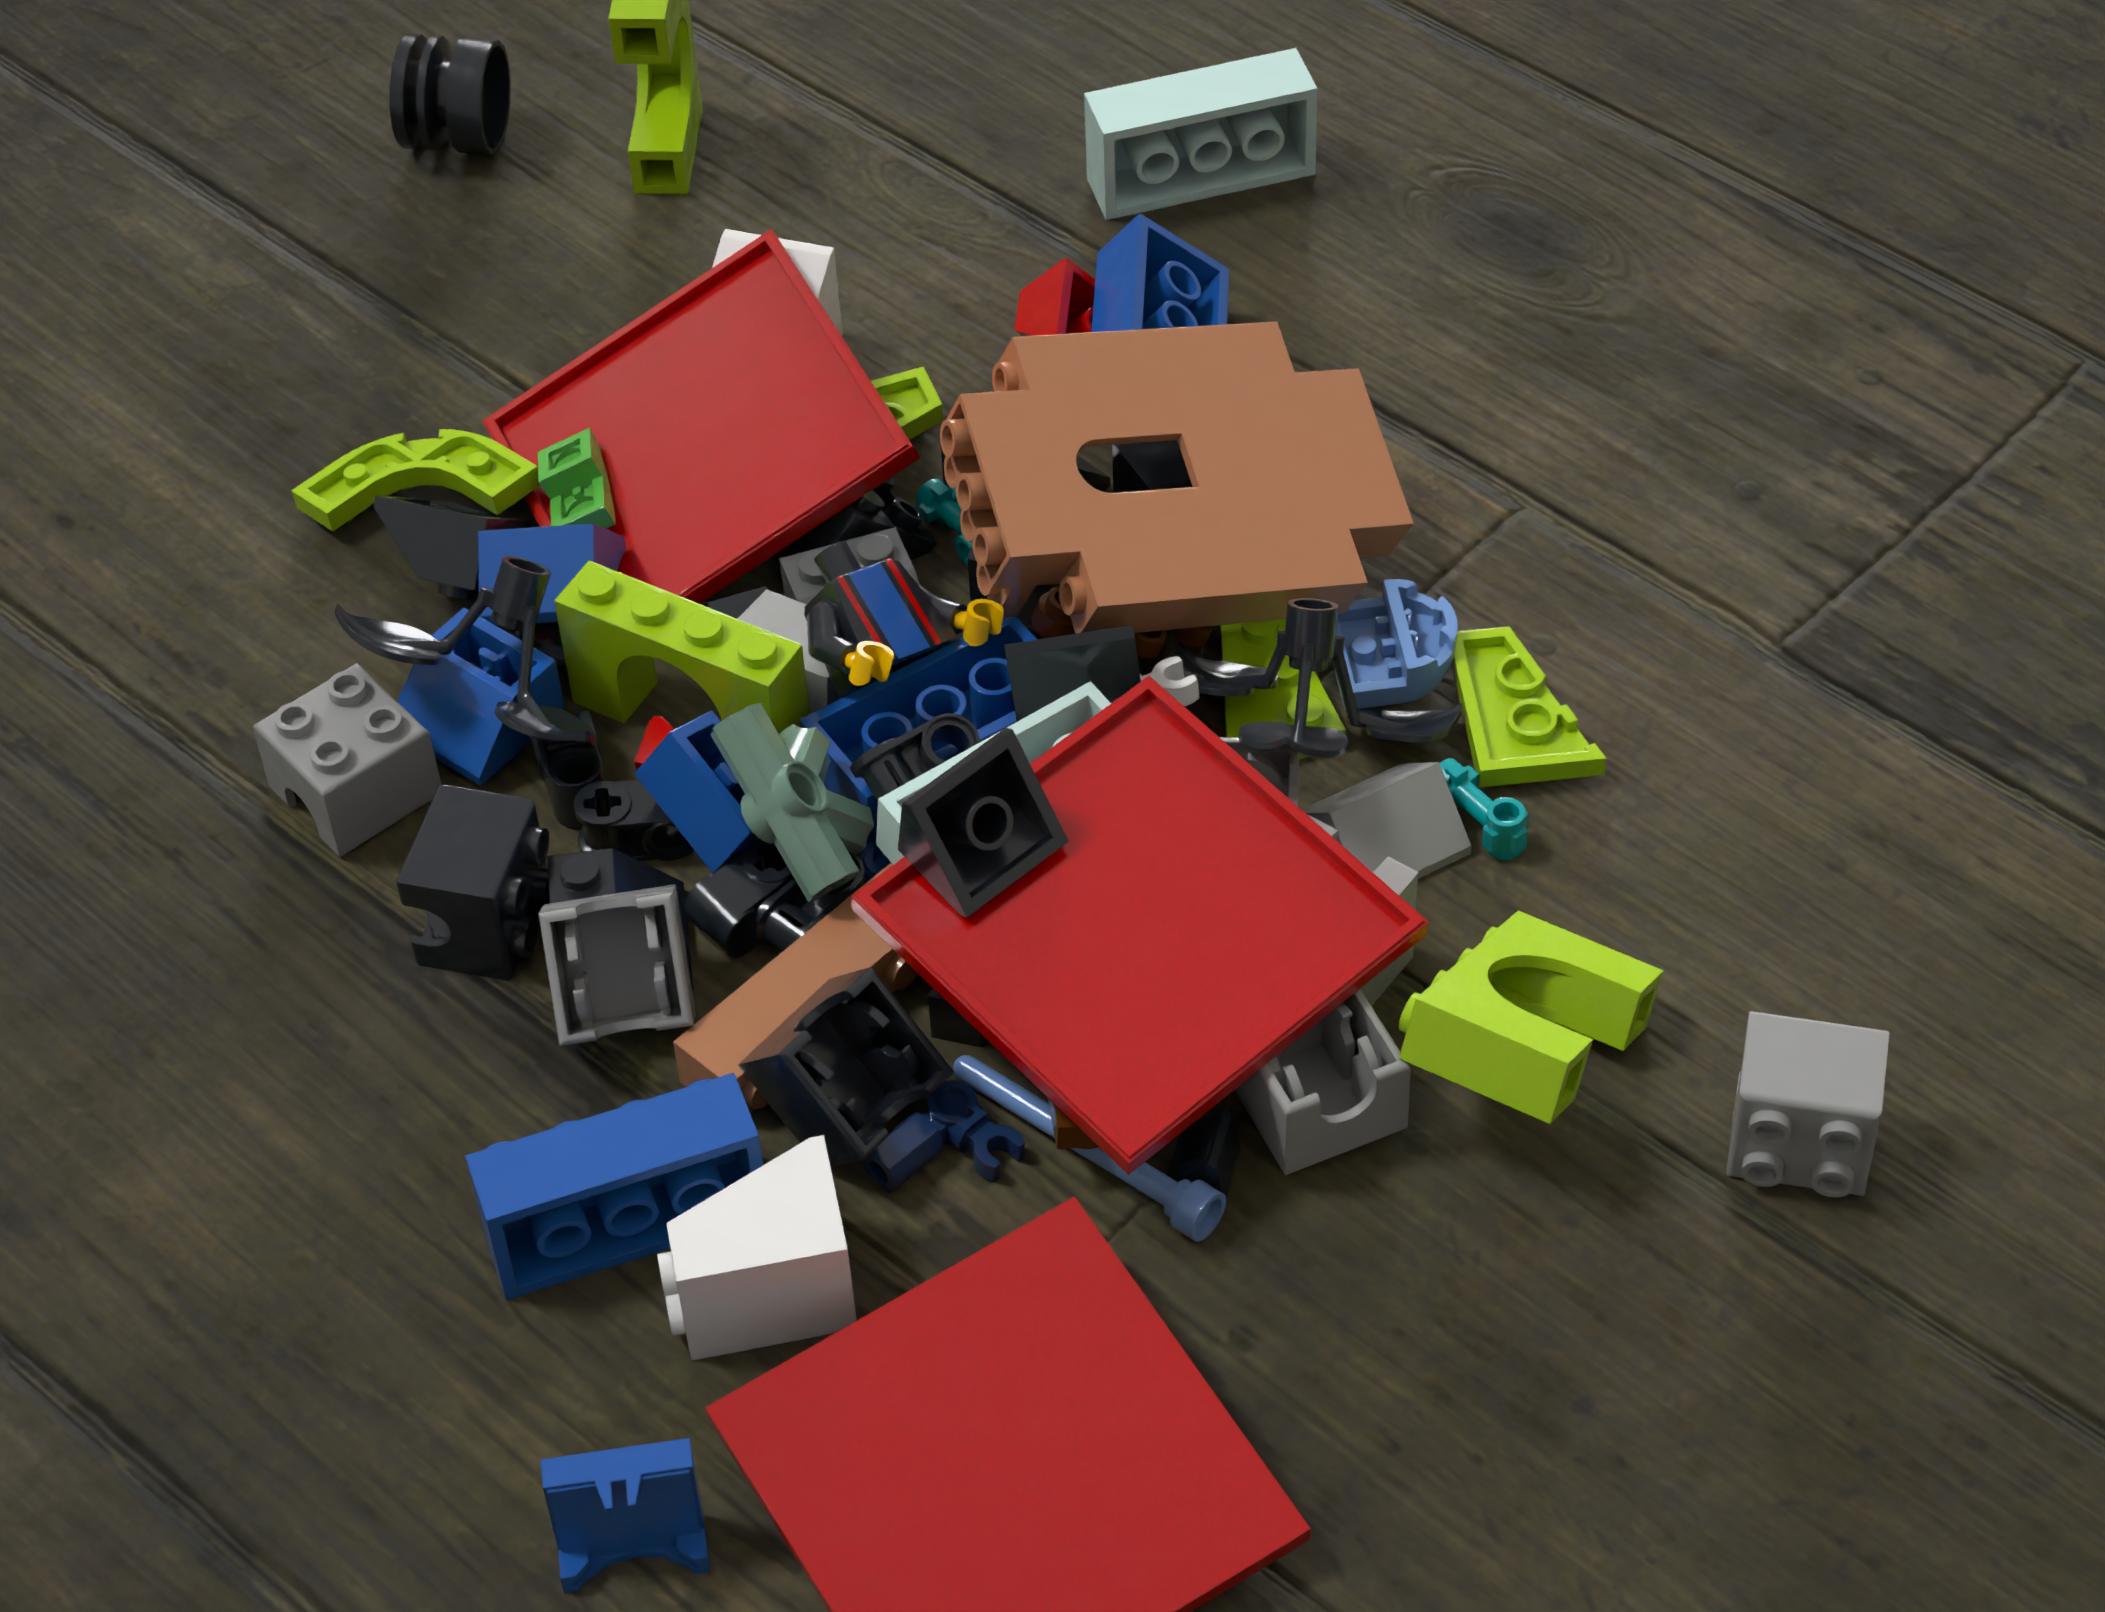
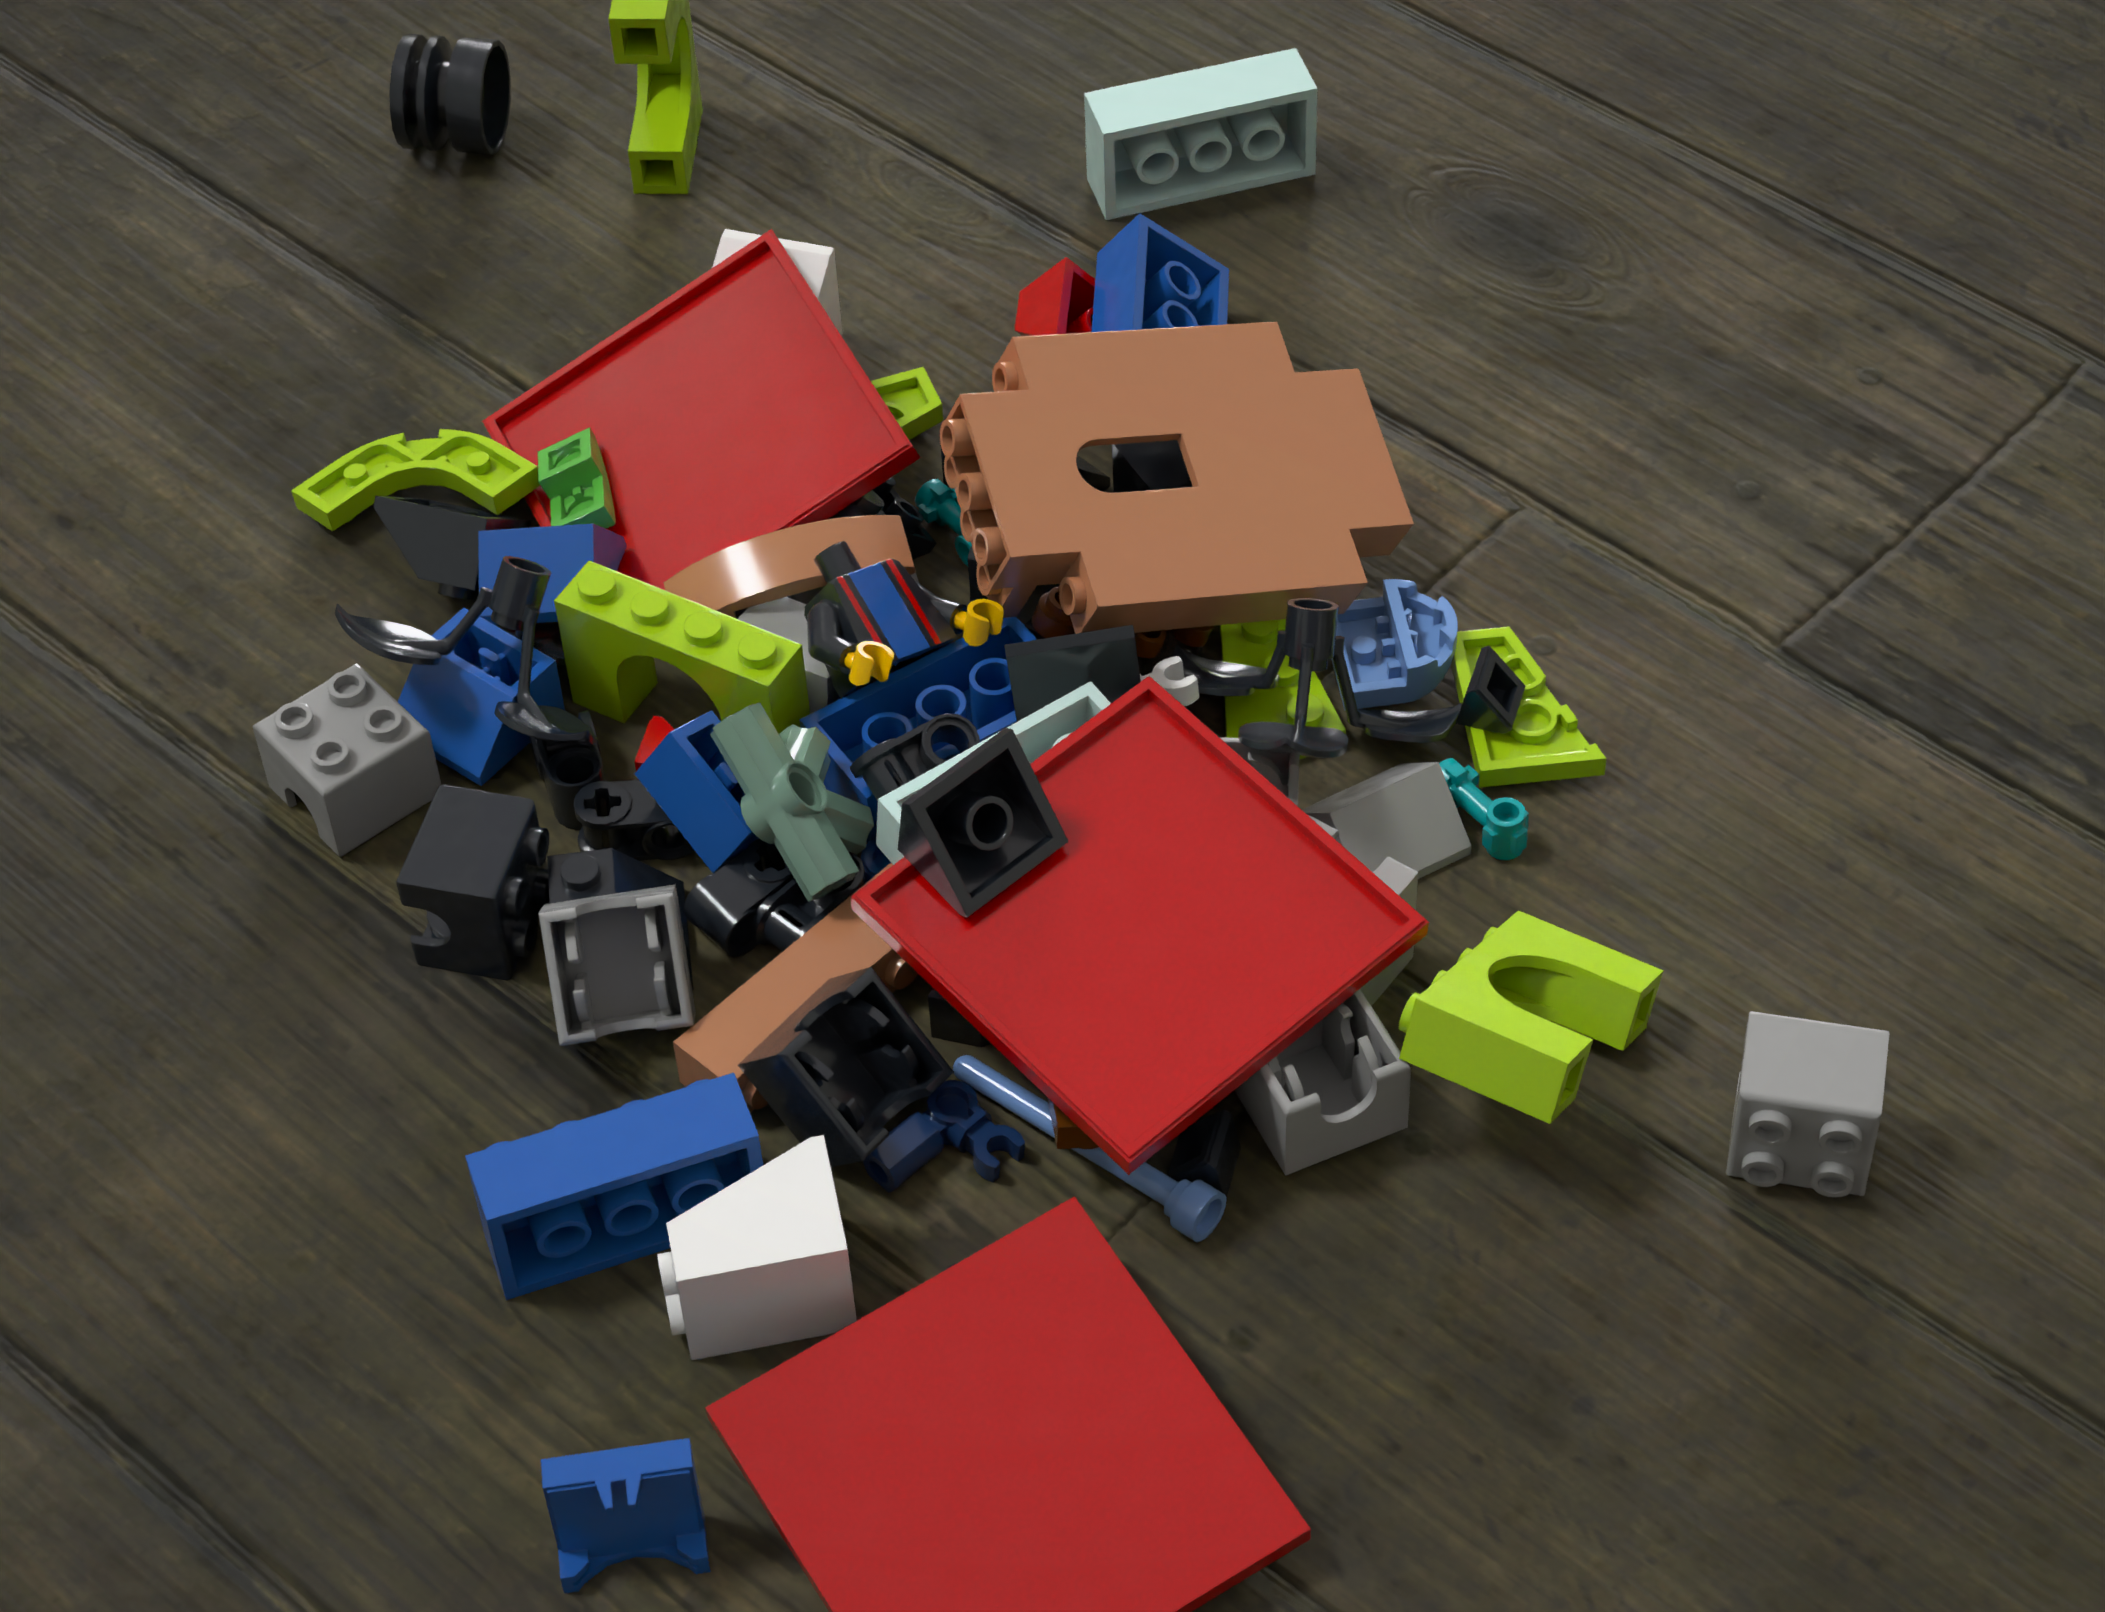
(784, 561): none -> nougat slope
(1491, 695): none -> black slope

